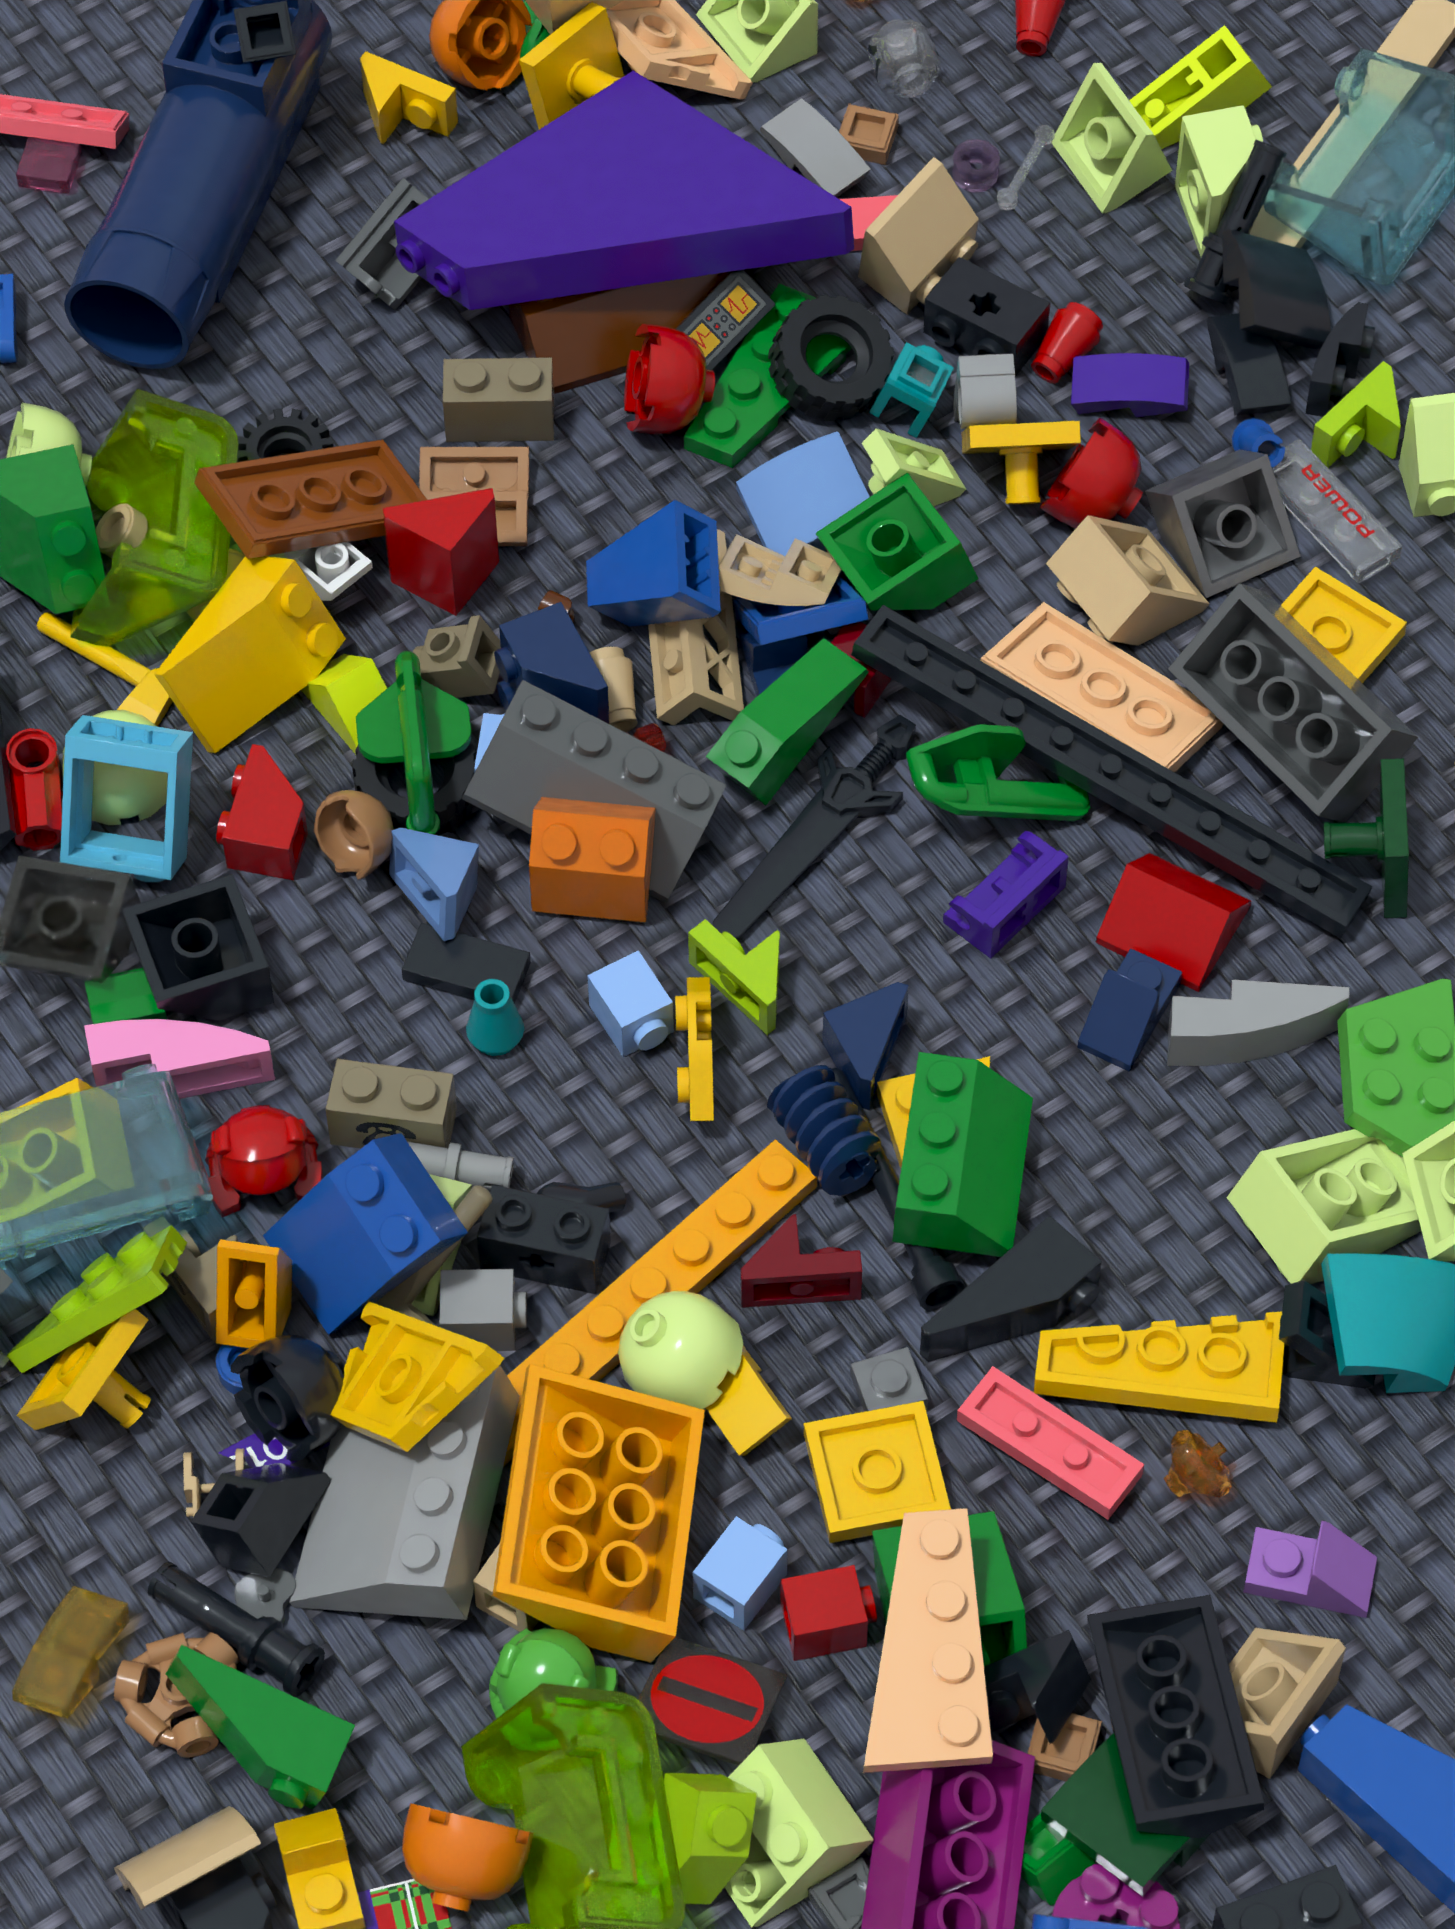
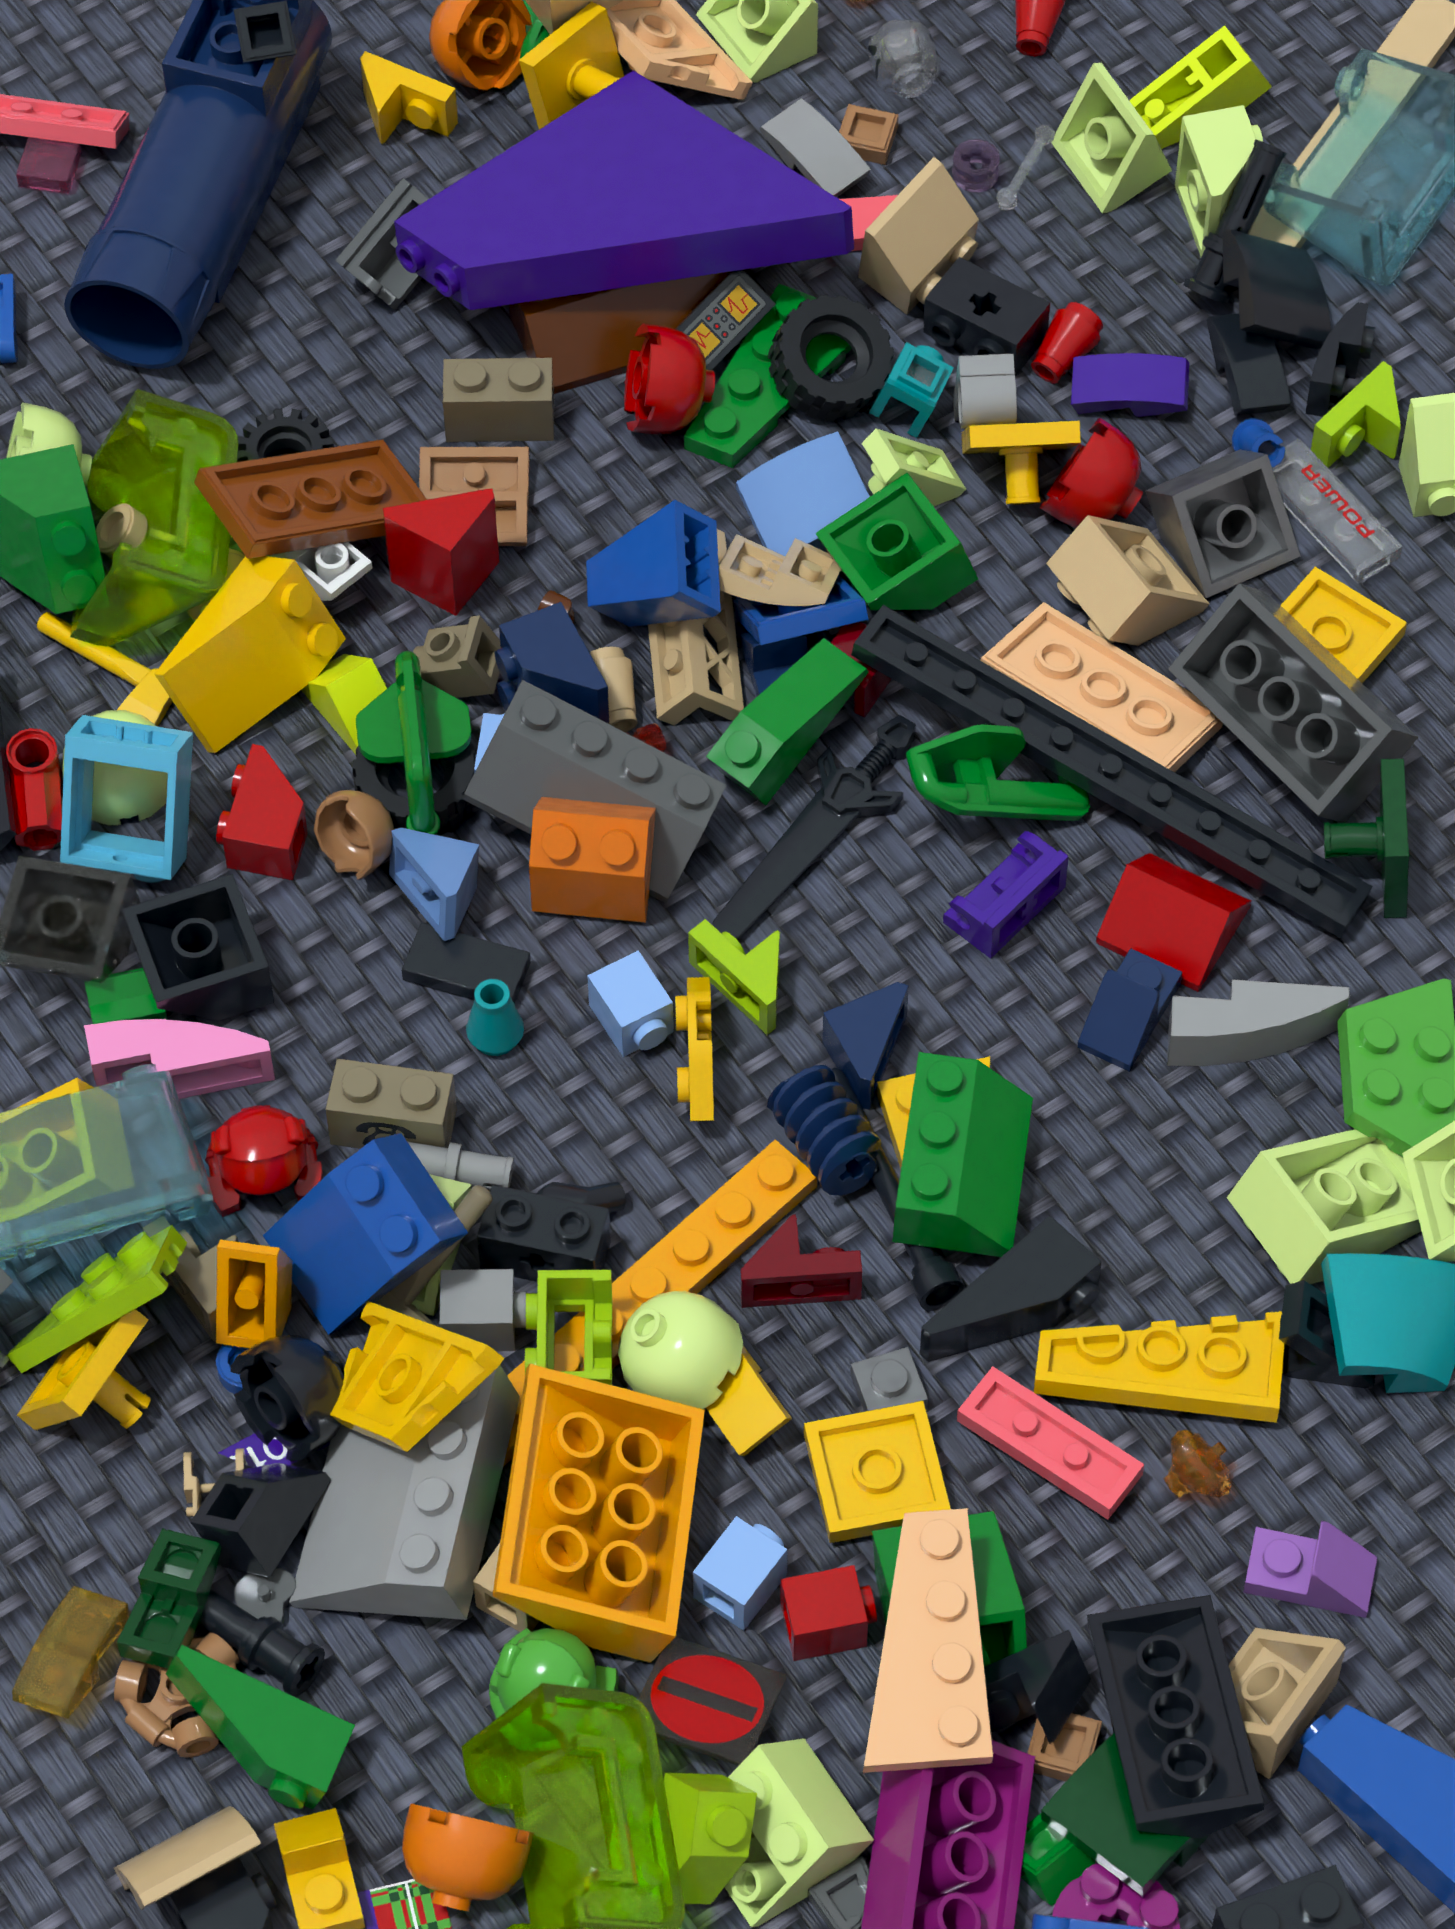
(171, 1598): none -> dark green slope
(573, 1292): none -> lime window

